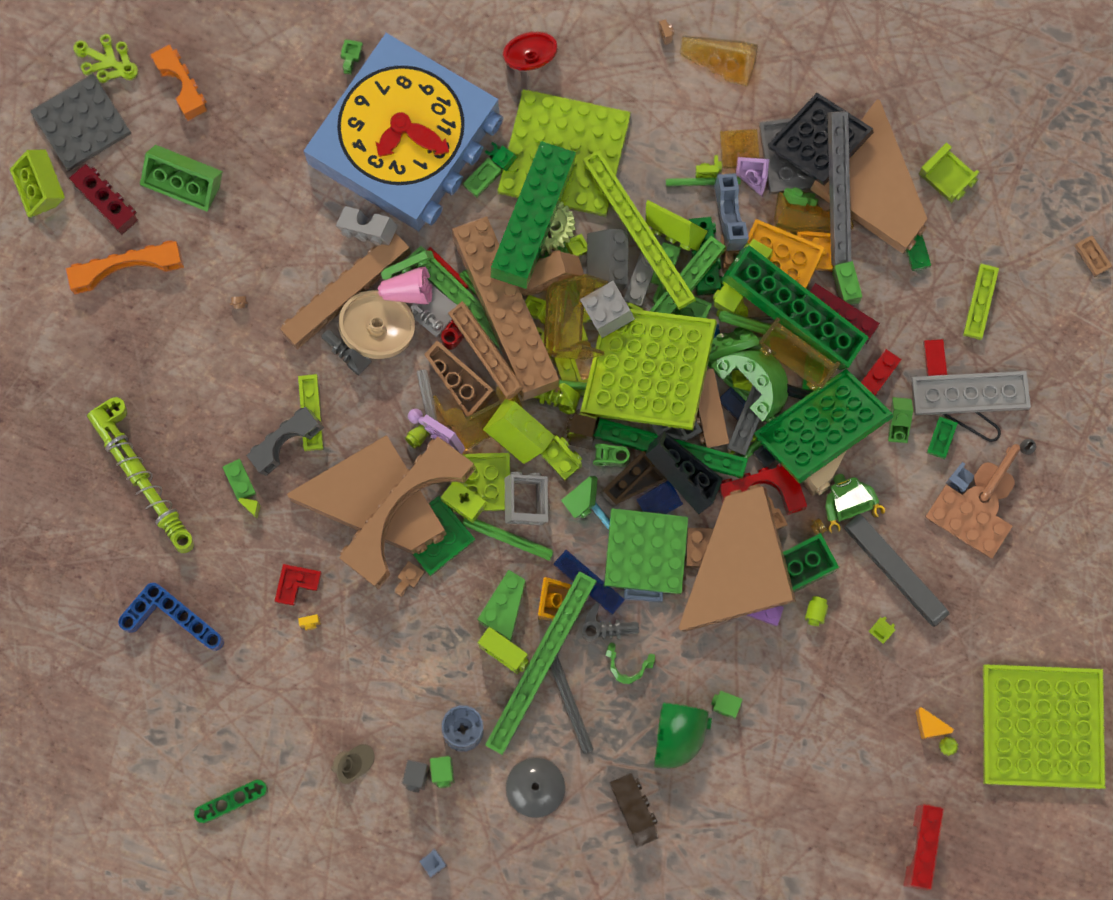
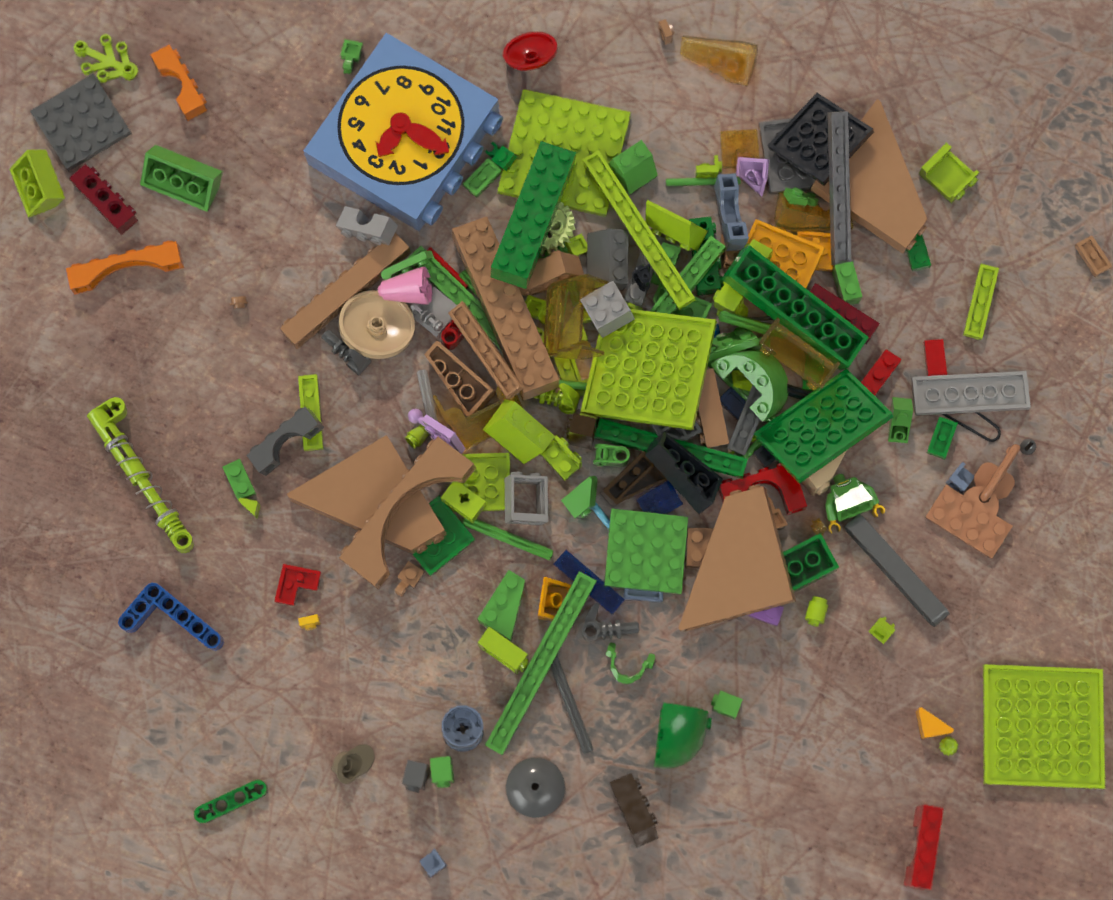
(634, 167): none -> bright green slope
(641, 277): none -> black hinge

